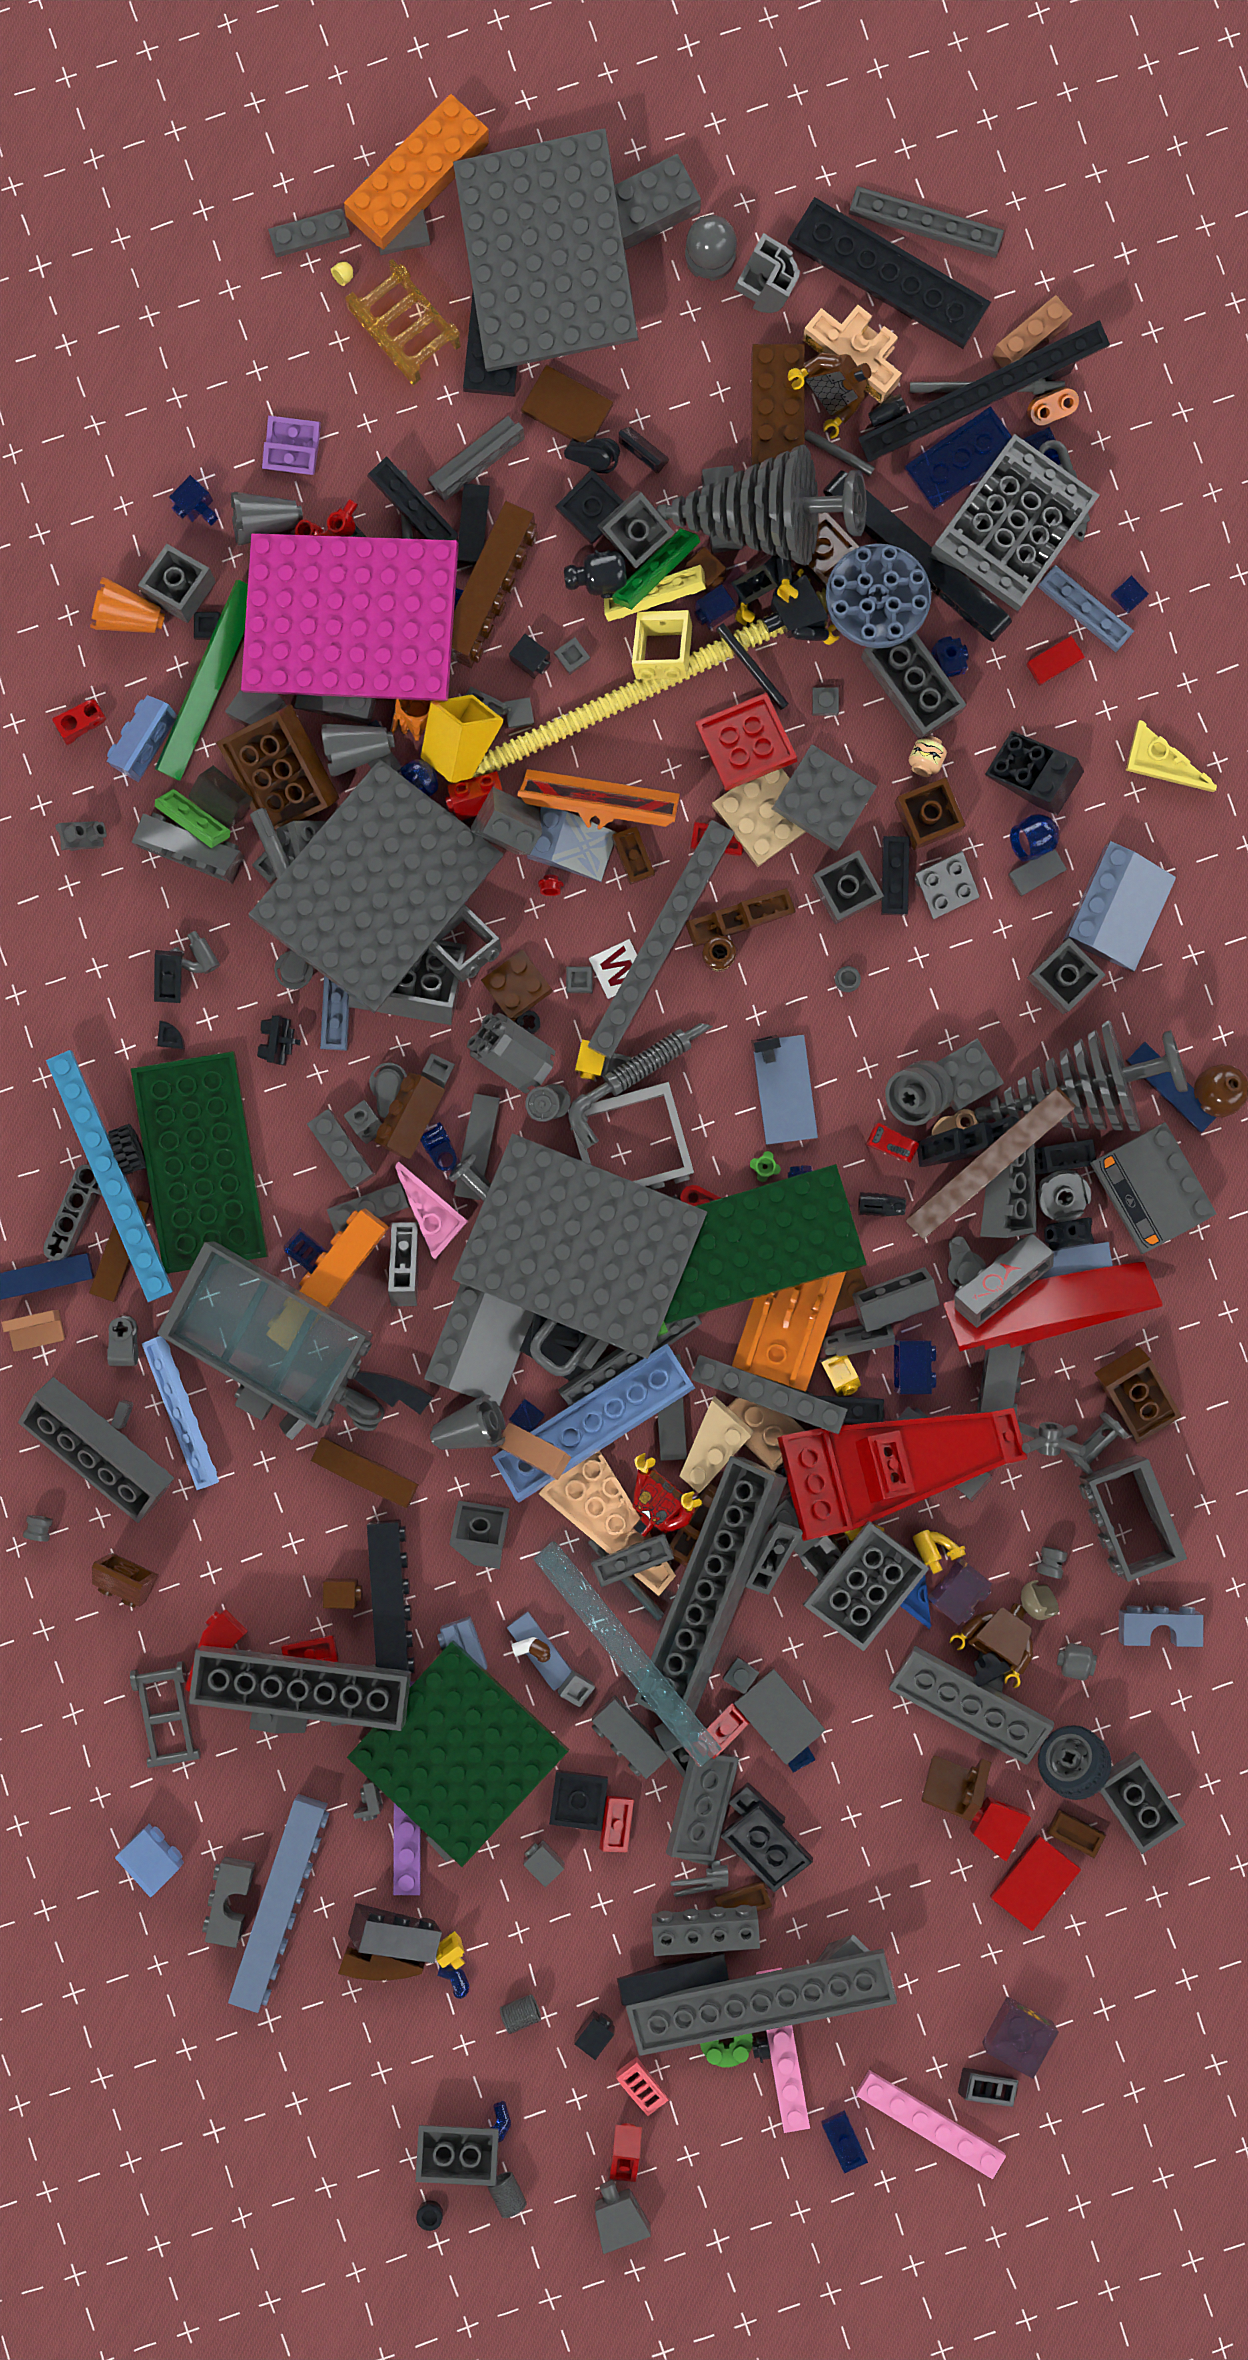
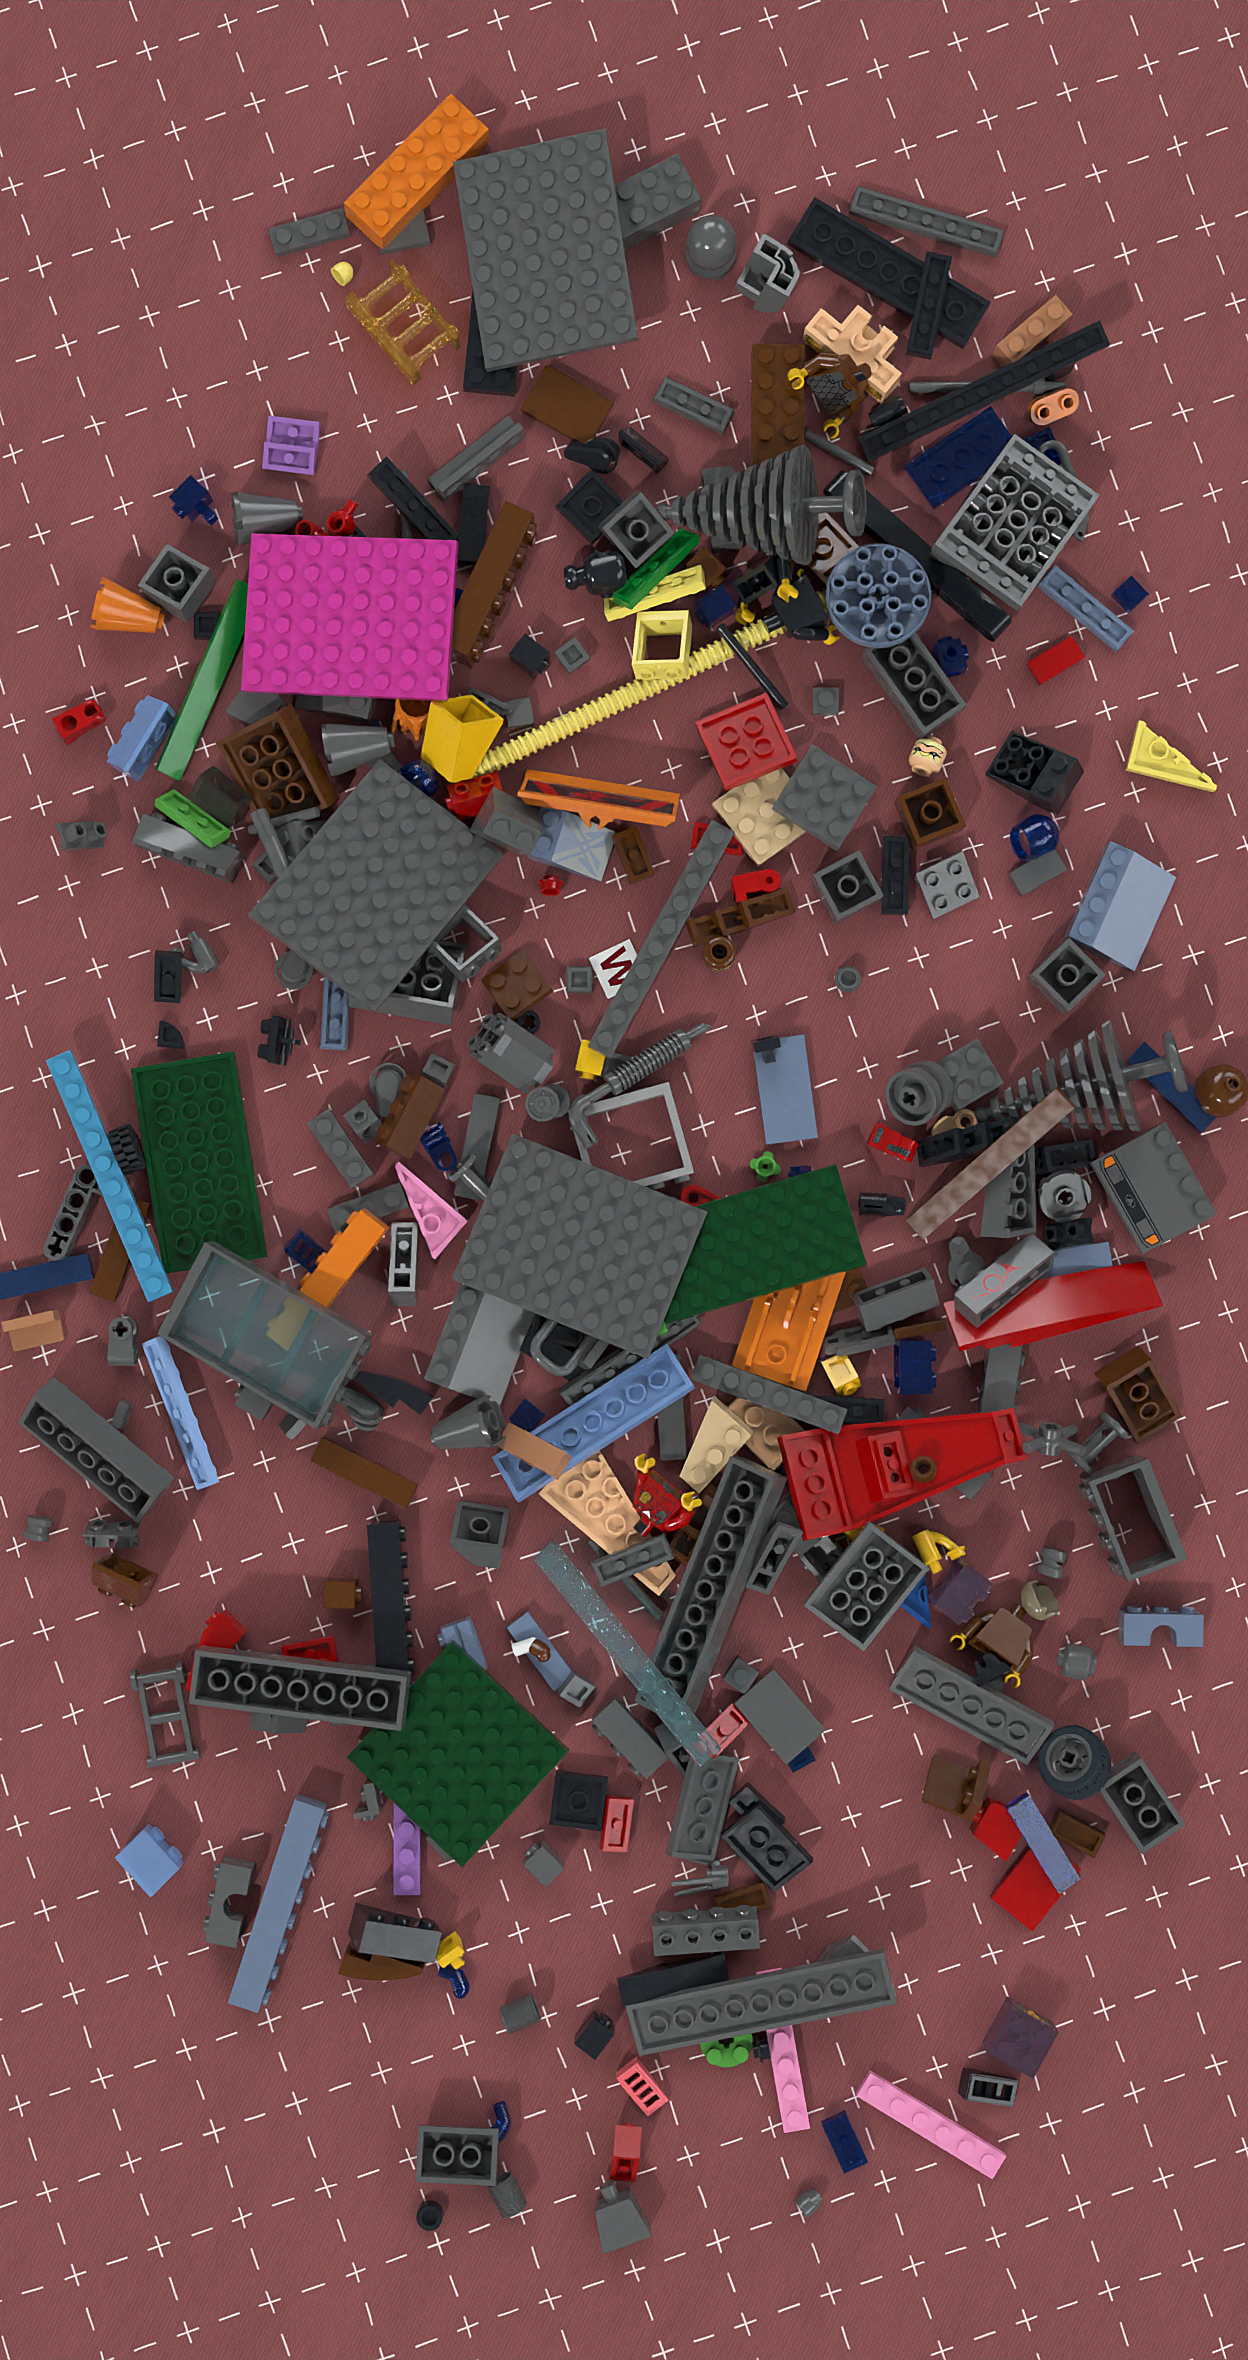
(123, 1532): none -> dark grey hinge
(283, 820): none -> dark grey bar
(693, 405): none -> dark grey tile
(753, 883): none -> red leg
(809, 2202): none -> dark grey hose
(919, 1329): none -> reddish brown tile
(923, 1461): none -> reddish brown plate
(928, 305): none -> black tile
(1042, 1842): none -> clear blue tile

